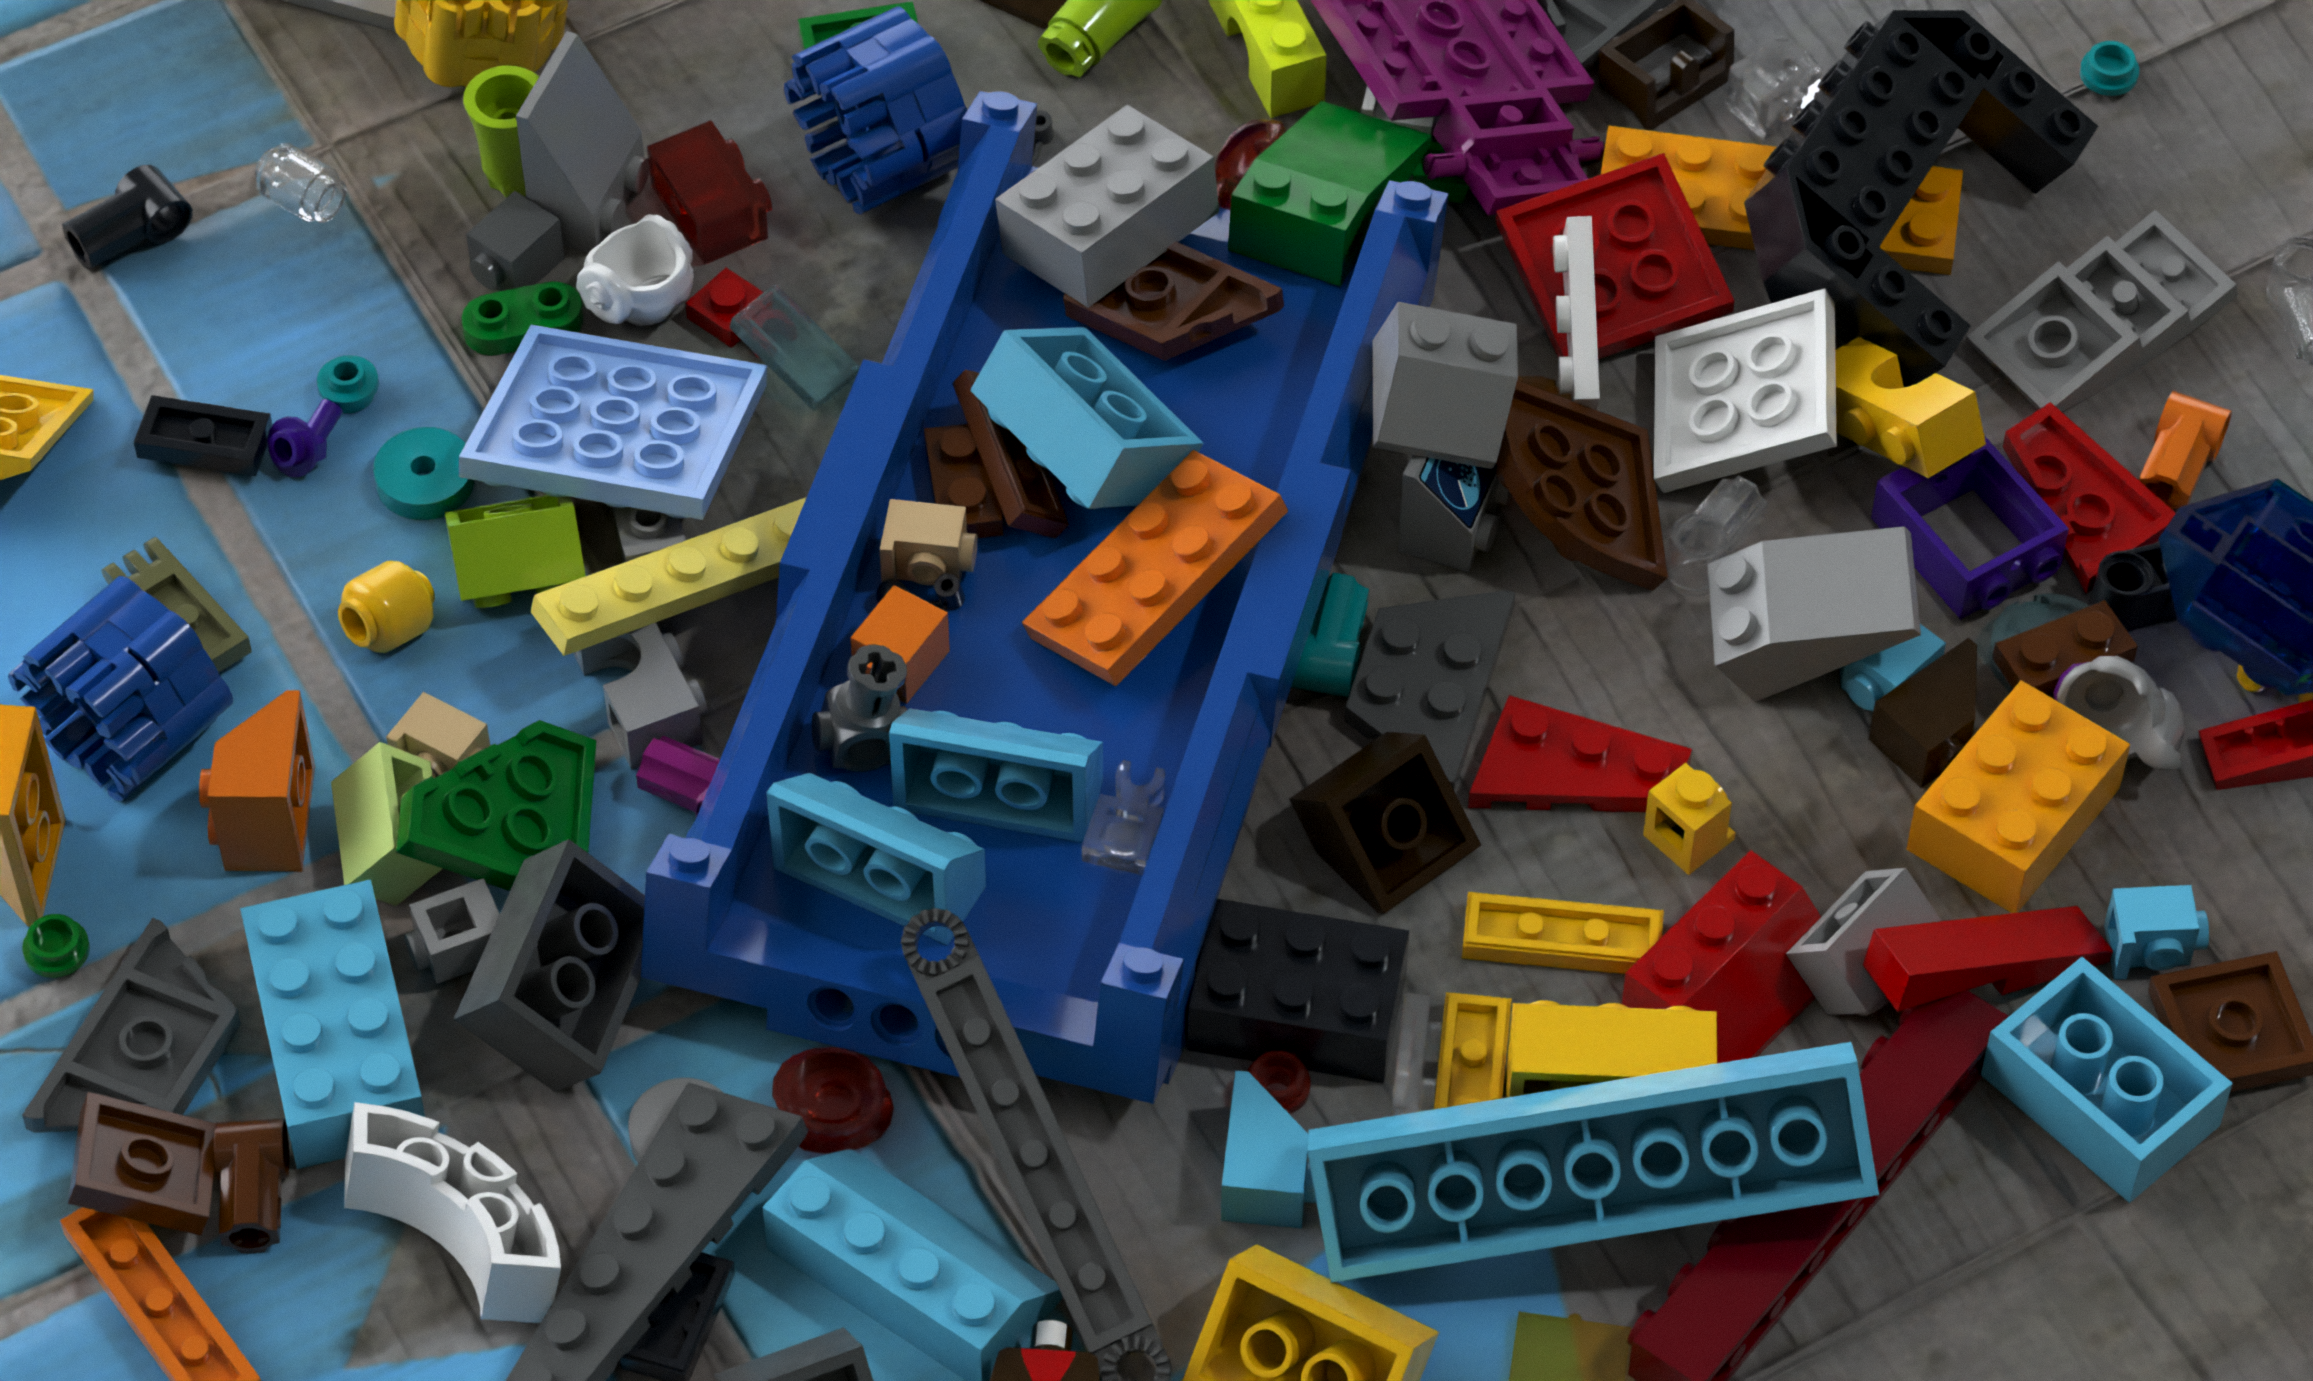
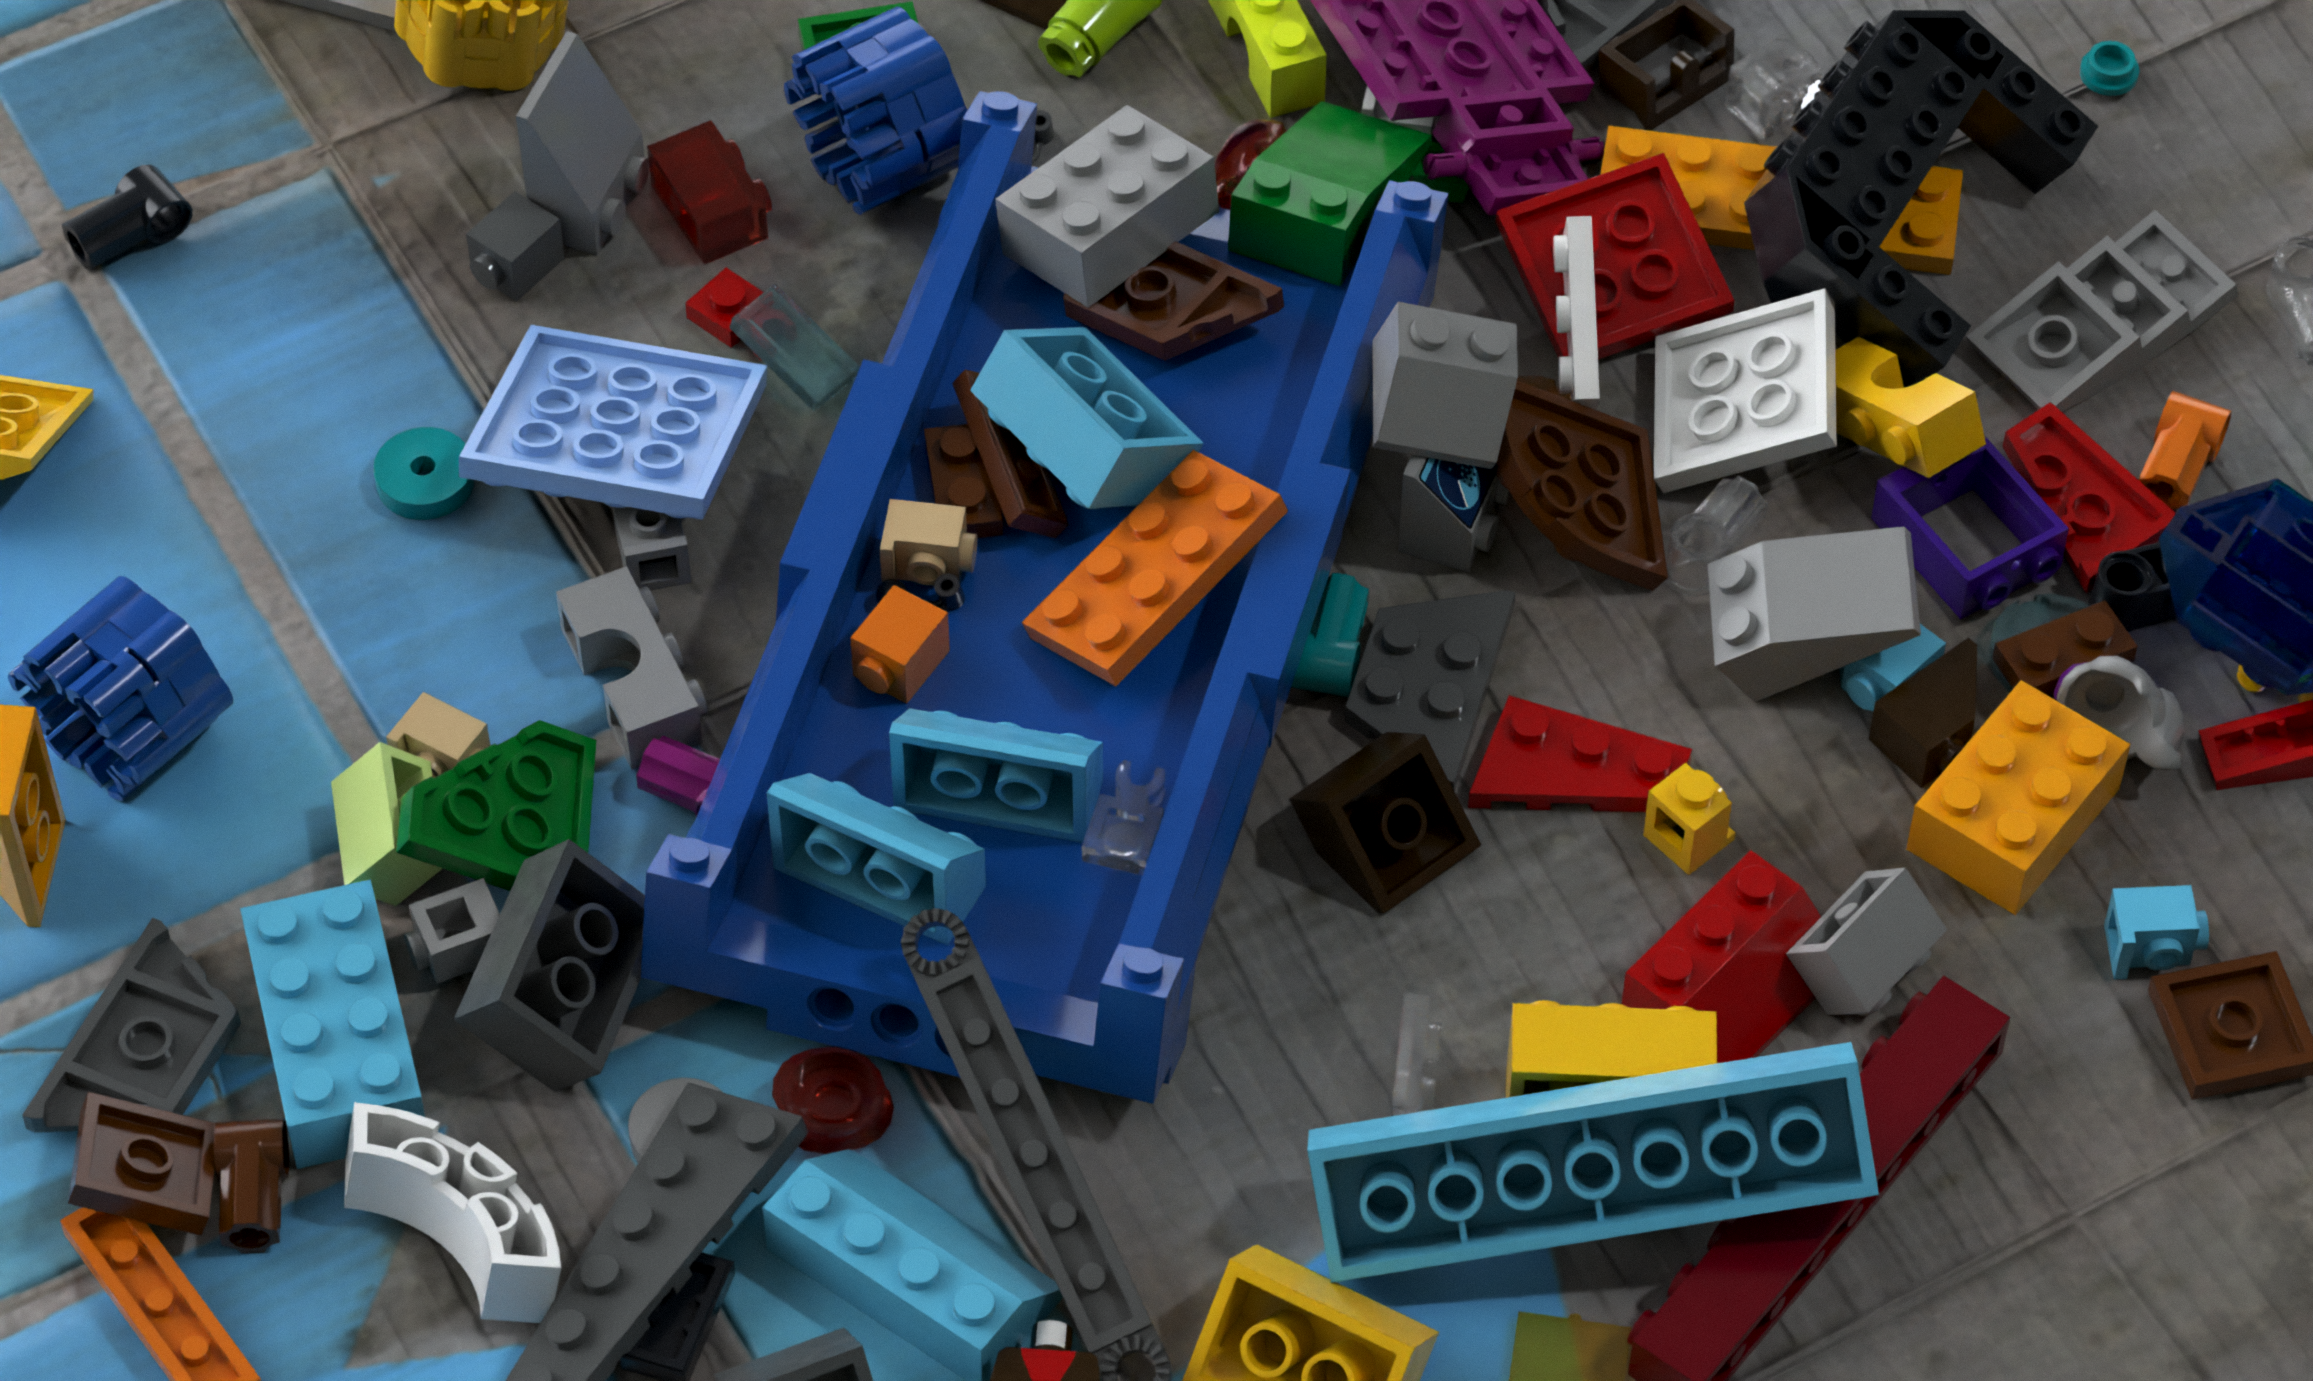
(55, 946): green plate -> none
(181, 593): olive hinge -> none
(203, 435): black plate -> none
(261, 789): orange slope -> none
(300, 183): clear brick -> none
(300, 445): dark purple plate -> none
(348, 382): teal plate -> none
(386, 606): yellow head -> none
(492, 107): lime plant -> none
(499, 320): green plate -> none
(514, 548): lime slope -> none
(638, 273): white hair -> none
(666, 581): light yellow plate -> none
(861, 711): dark grey connector -> none
(1264, 1160): medium azure slope -> none
(1286, 1070): clear red plate -> none
(1299, 988): black brick -> none
(1472, 1049): yellow tile -> none
(1558, 932): yellow tile -> none
(1953, 956): red slope -> none
(2105, 1079): medium azure brick -> none

